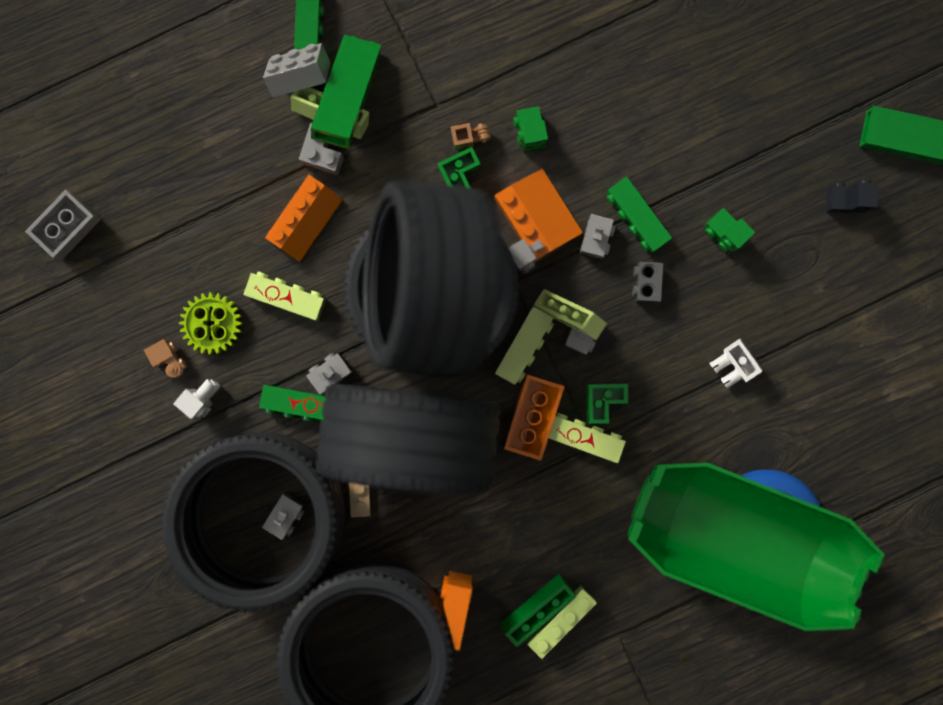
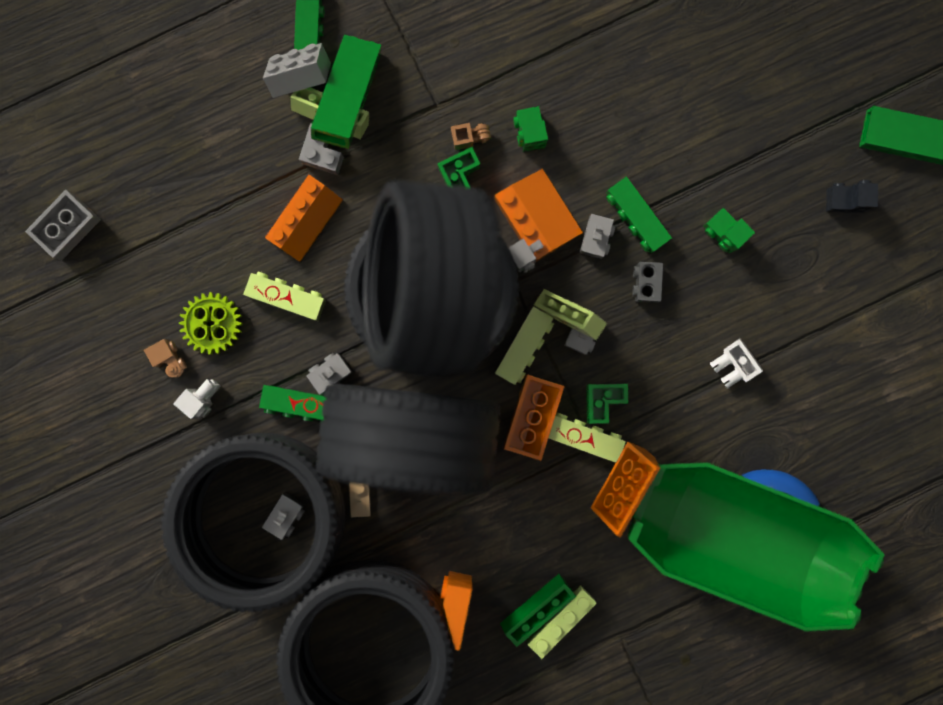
(625, 487): none -> orange slope

